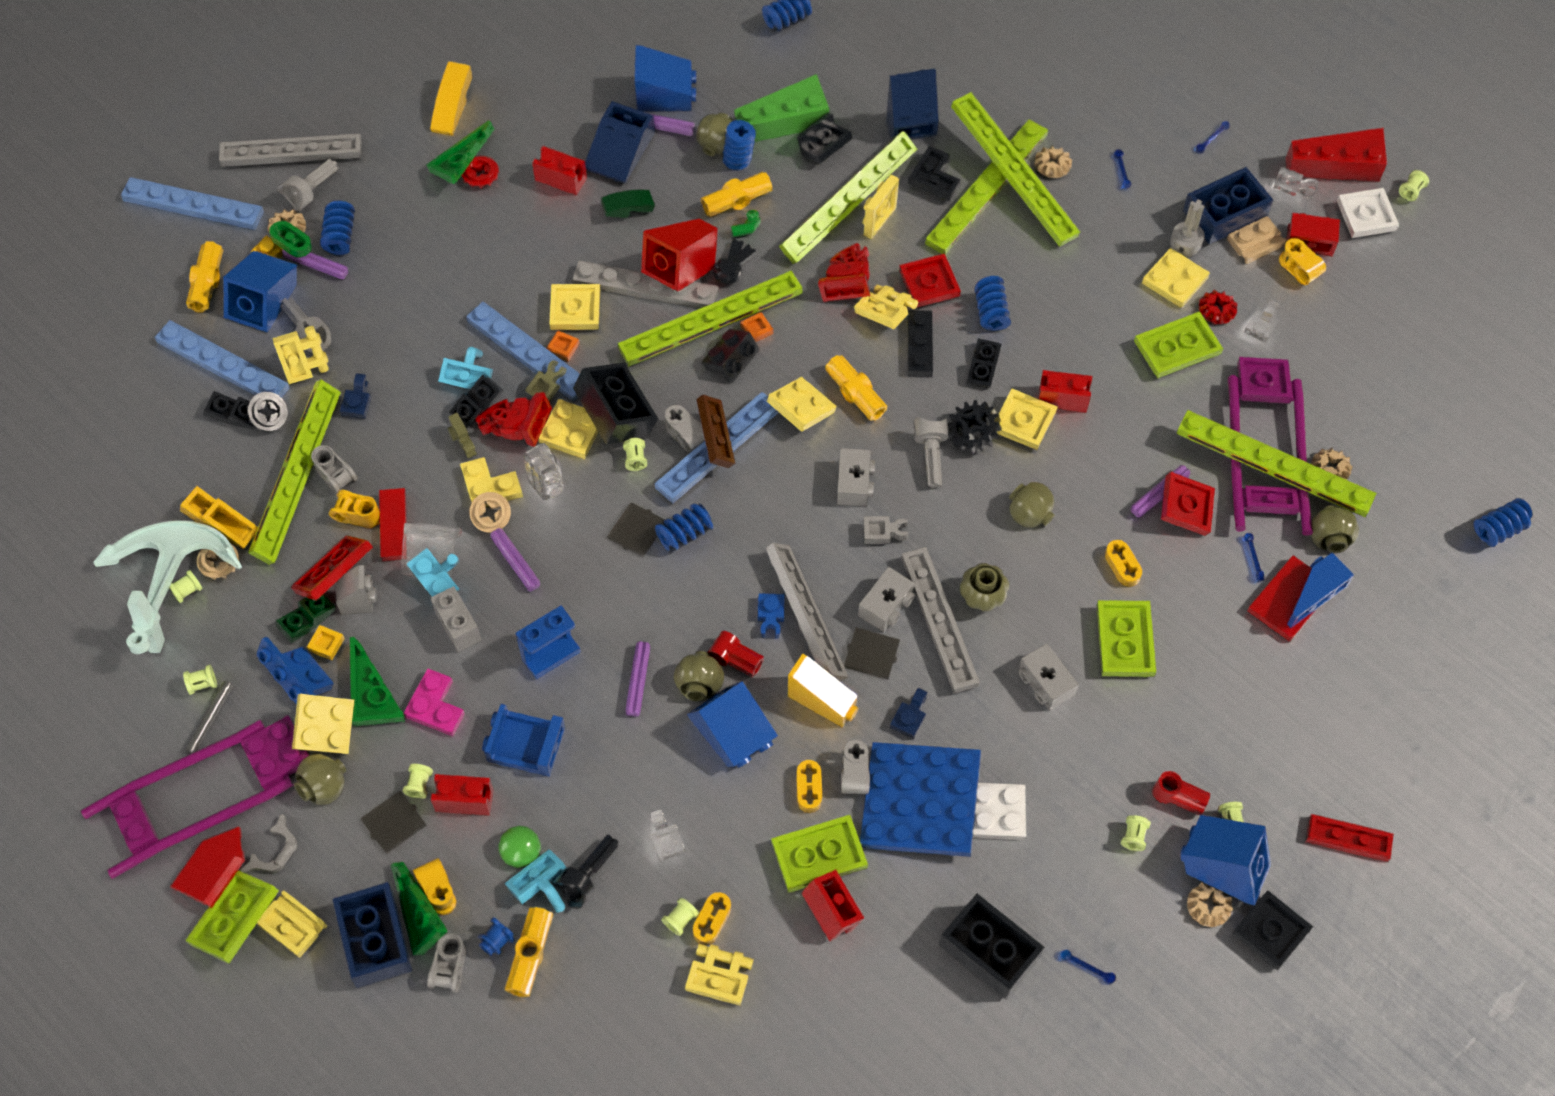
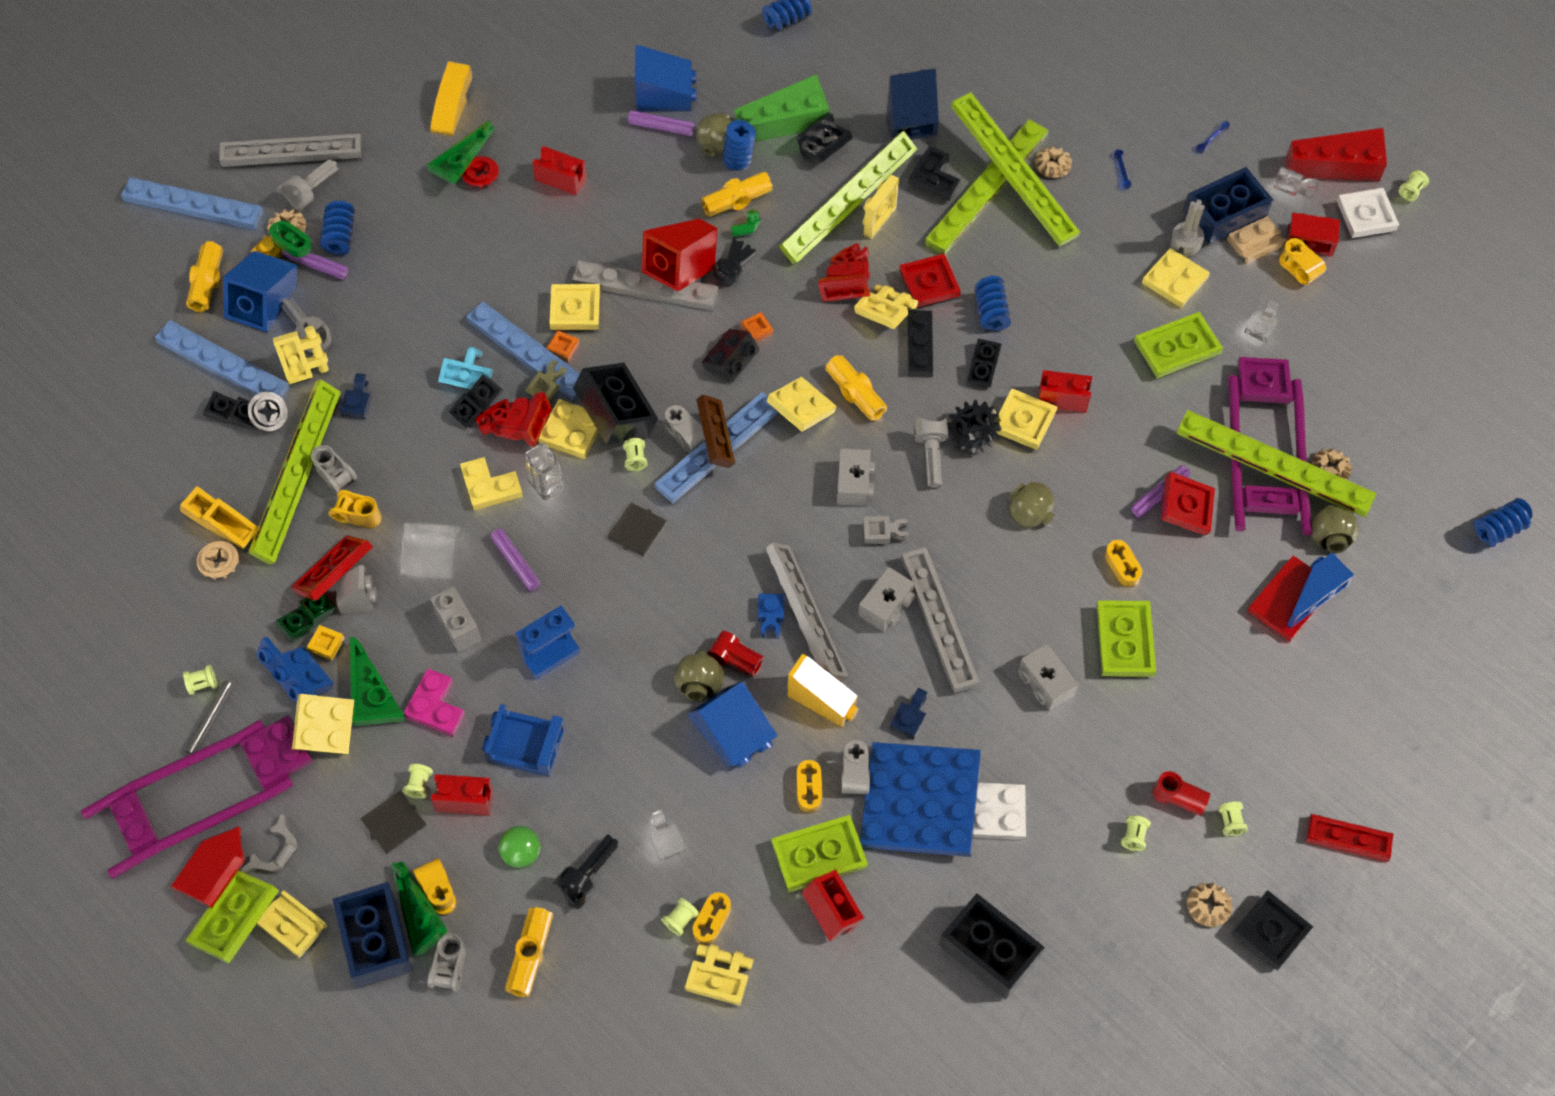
(173, 542): light aqua piece -> none
(185, 586): yellowish green bush -> none
(320, 779): olive plant -> none
(392, 520): red tile -> none
(432, 573): medium azure plate -> none
(458, 432): olive plate -> none
(493, 500): tan gear -> none
(495, 938): blue brick -> none
(538, 877): medium azure plate -> none
(620, 142): dark blue slope -> none
(621, 203): dark green slope -> none
(637, 679): medium lavender axle -> none
(684, 526): blue piece -> none
(709, 318): lime plate -> none
(872, 653): clear smoke piece -> none
(984, 587): olive plant -> none
(1109, 977): clear blue hinge -> none
(1212, 313): red gear -> none
(1228, 856): blue slope -> none
(1249, 537): clear blue hinge -> none

